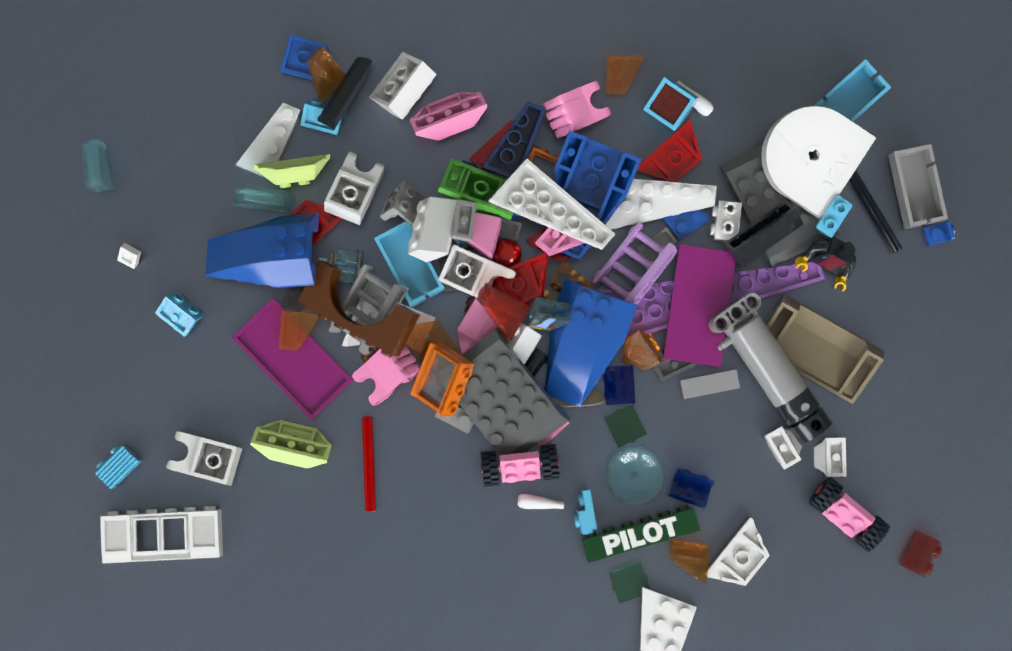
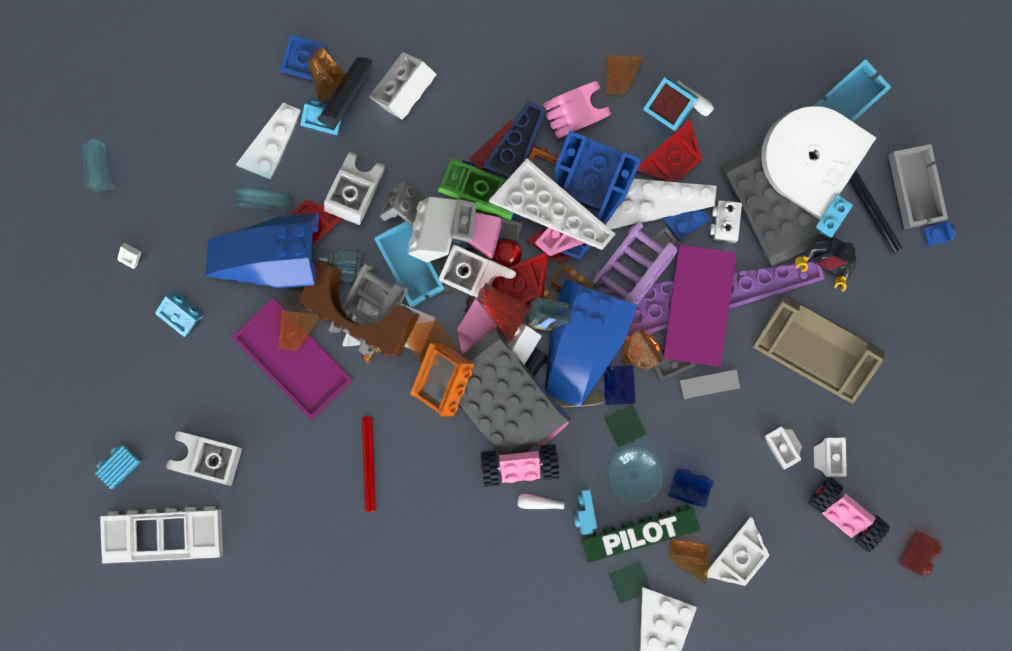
(292, 170): yellowish green wedge -> none
(292, 444): yellowish green wedge -> none
(387, 373): bright pink piece -> none
(449, 115): bright pink wedge -> none
(459, 420): light grey plate -> none
(764, 233): black brick -> none
(771, 368): light grey piece -> none

